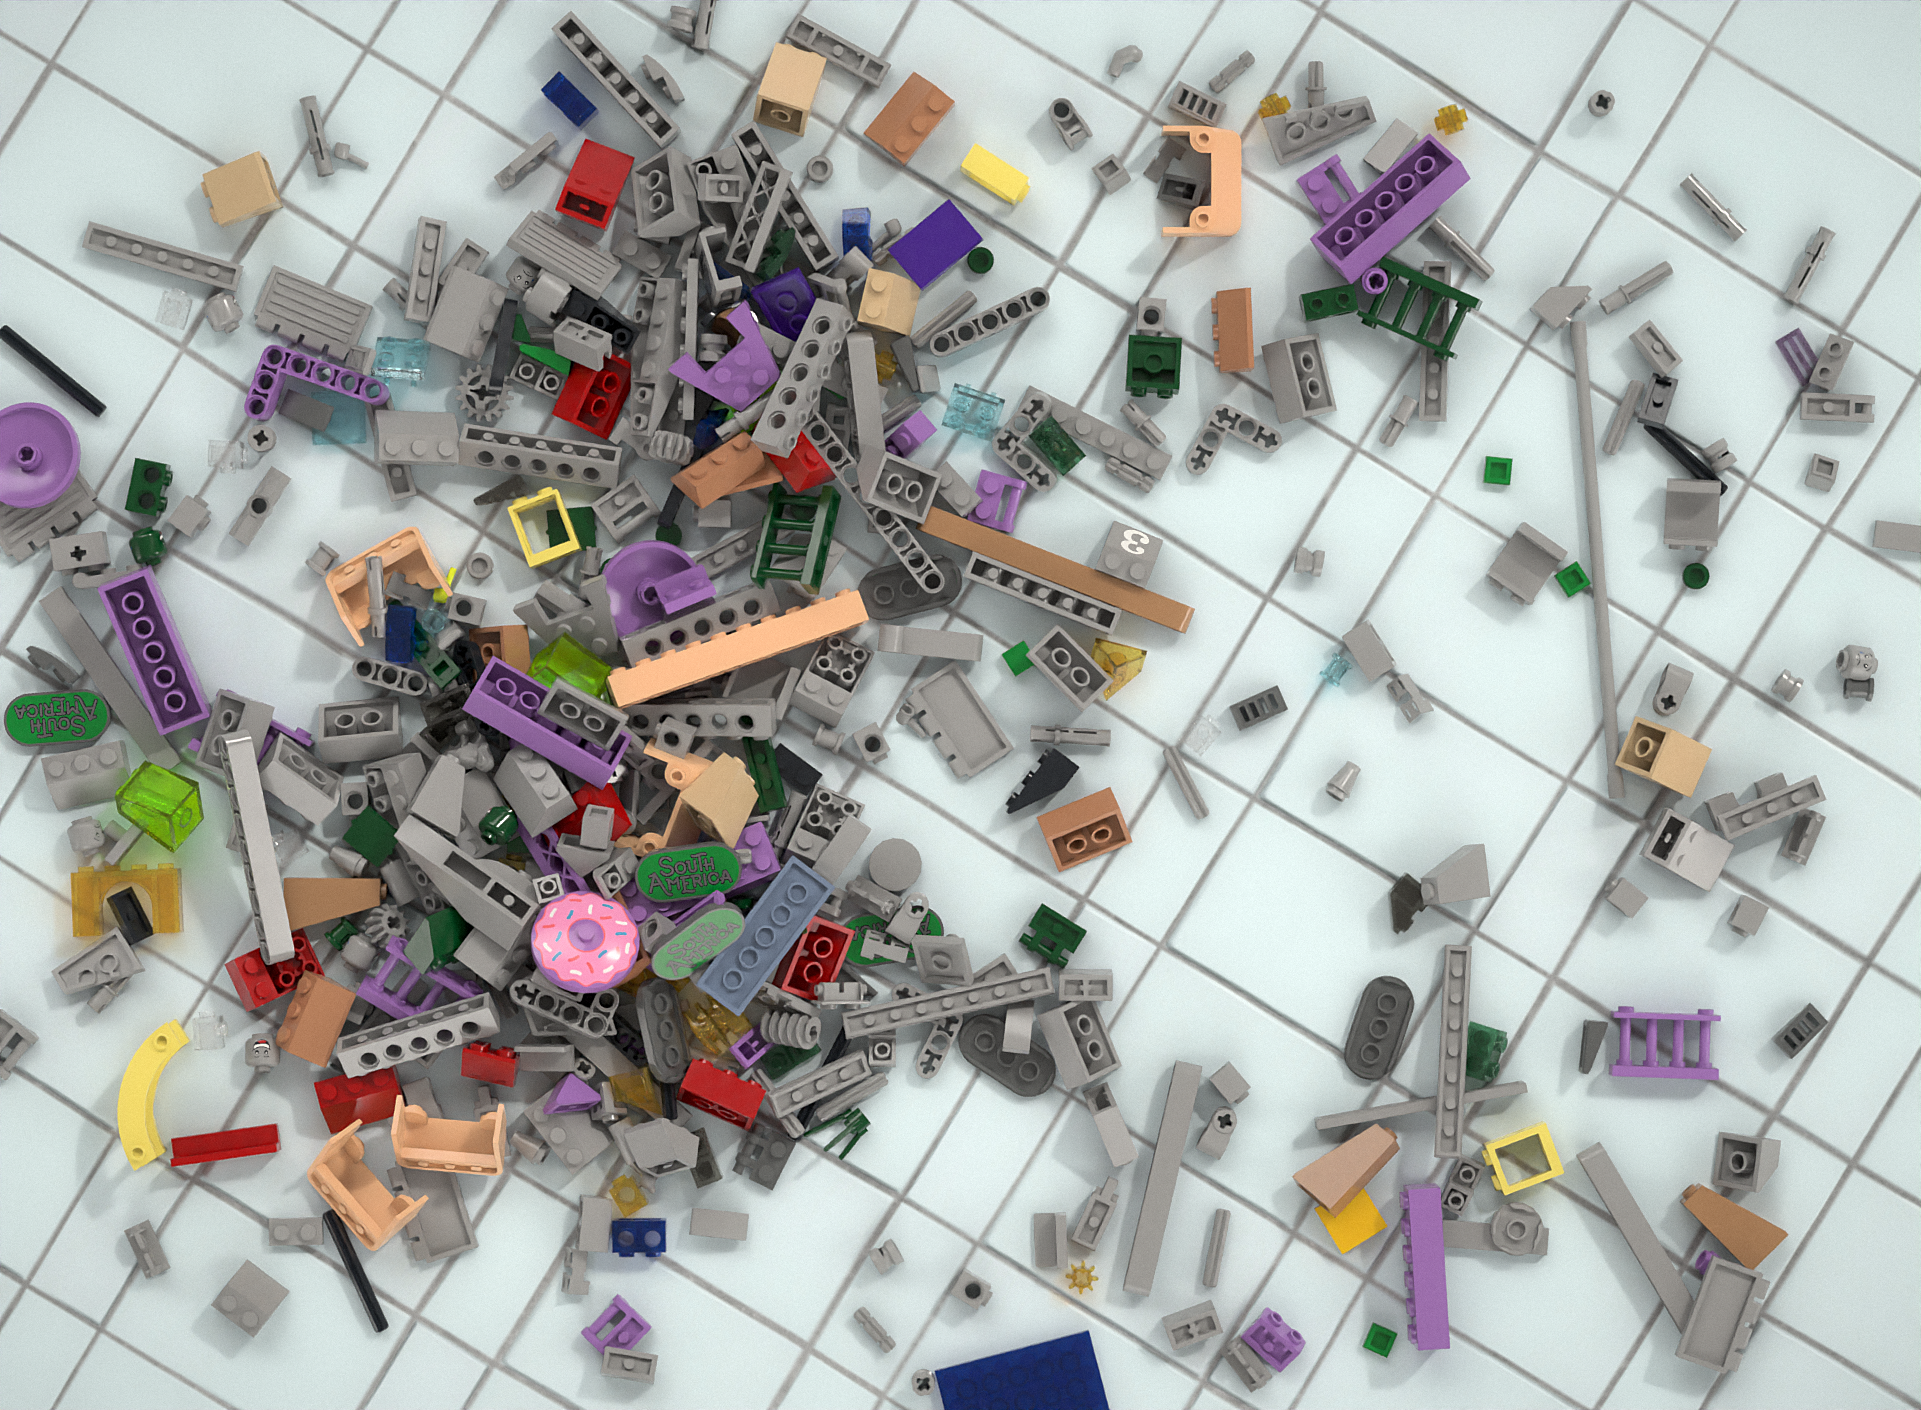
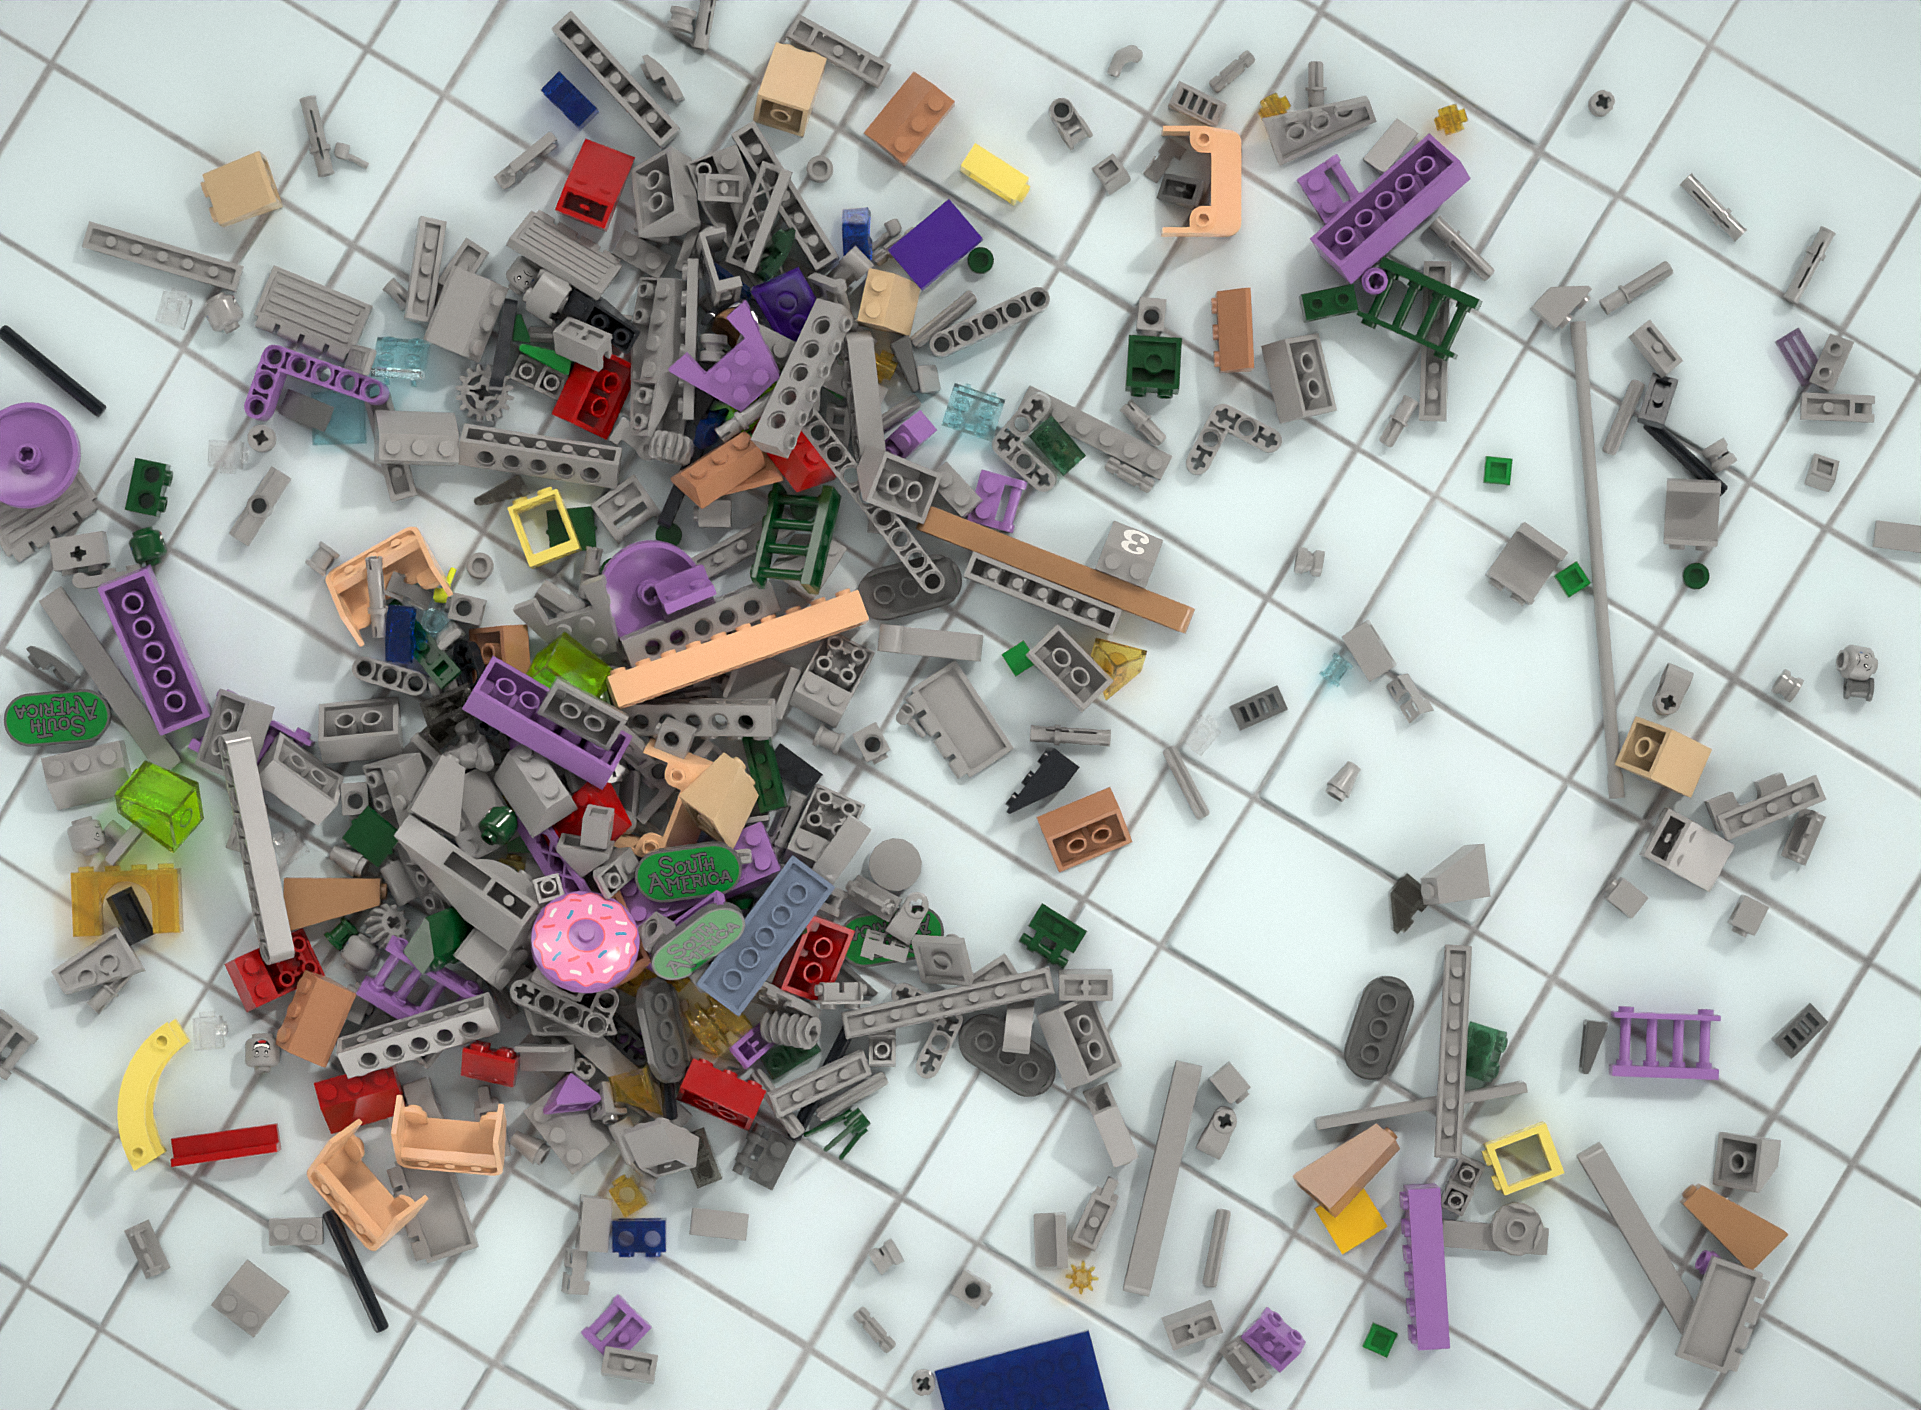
(191, 515): light grey brick -> none

